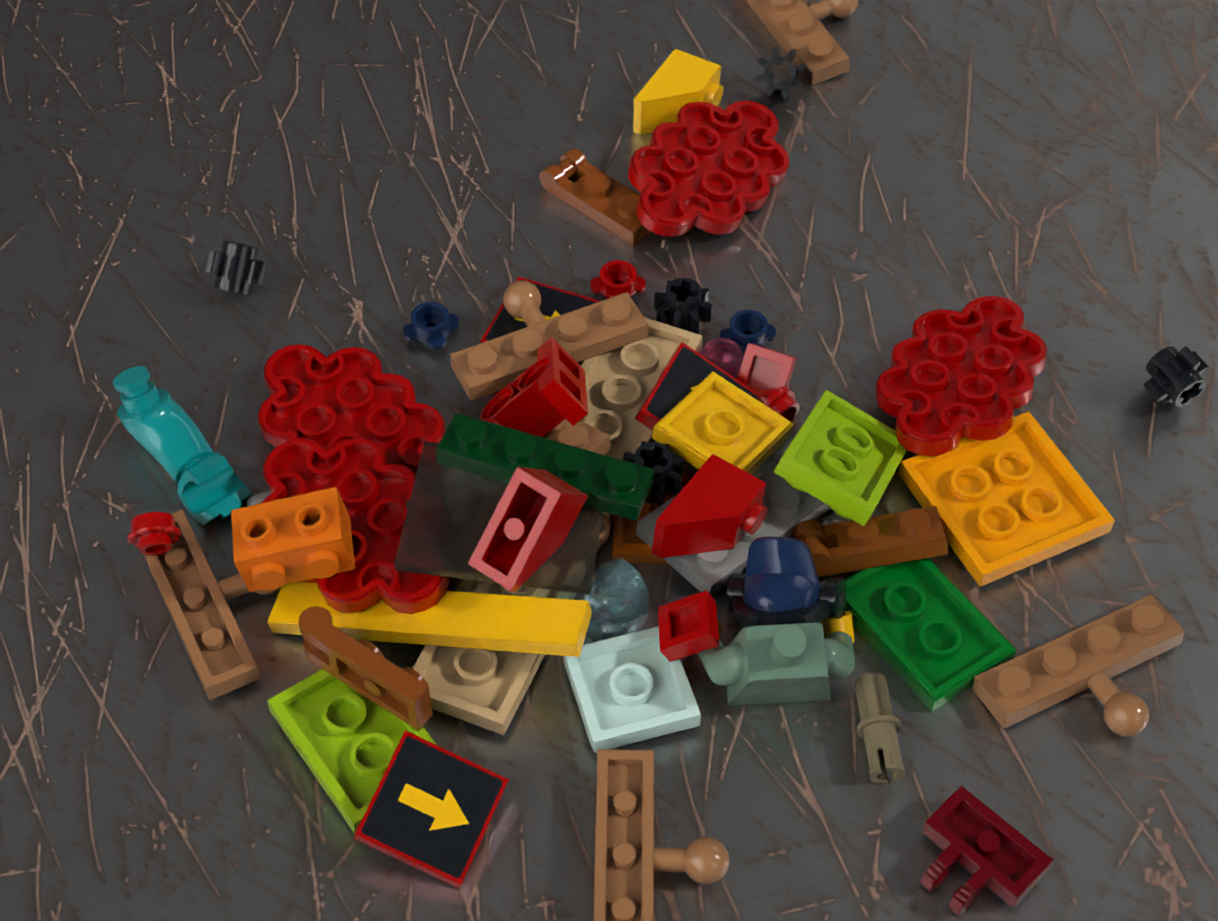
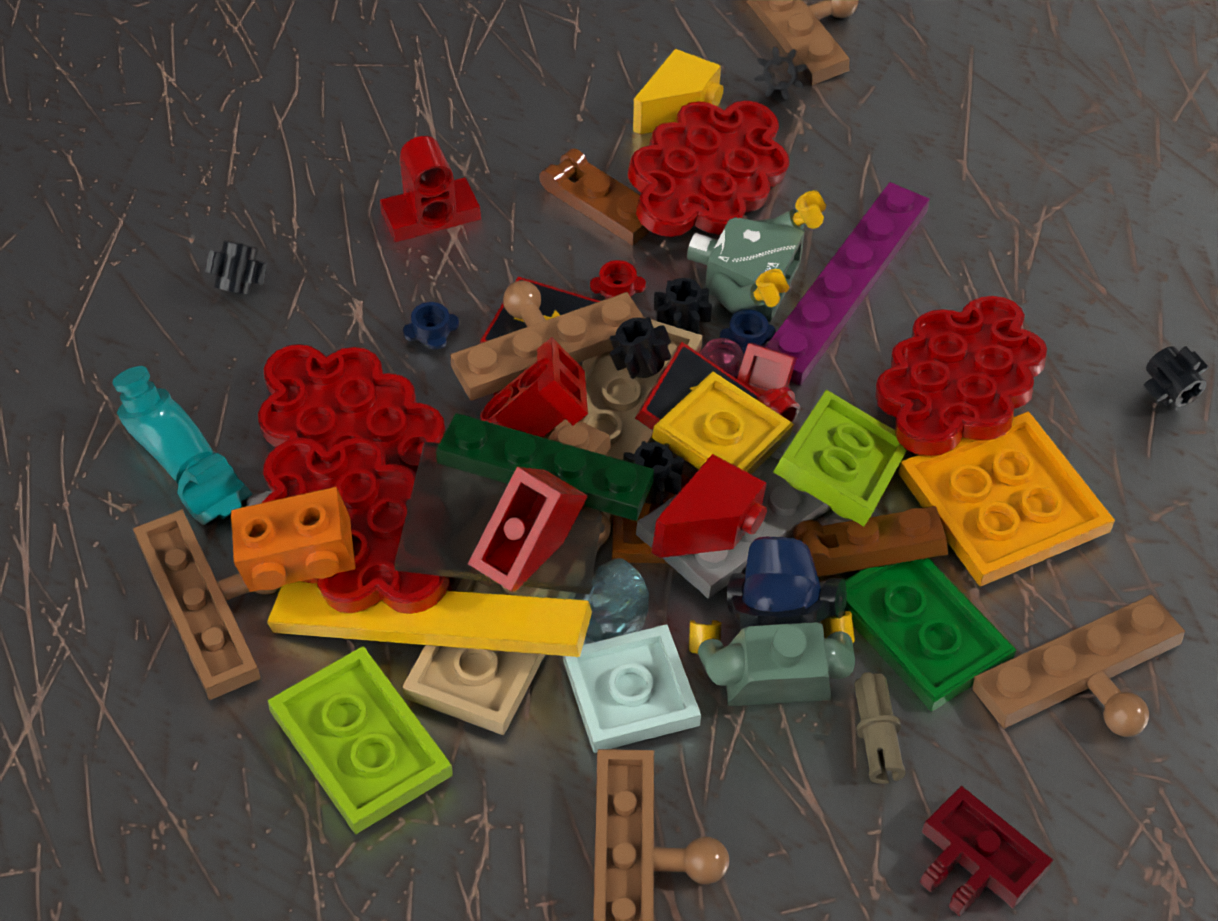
(153, 533): red plate -> none
(365, 668): dark orange plate -> none
(430, 194): none -> red tile
(431, 809): black tile -> none
(640, 347): none -> black gear
(688, 626): red plate -> none
(757, 258): none -> sand green torso
(848, 278): none -> magenta plate

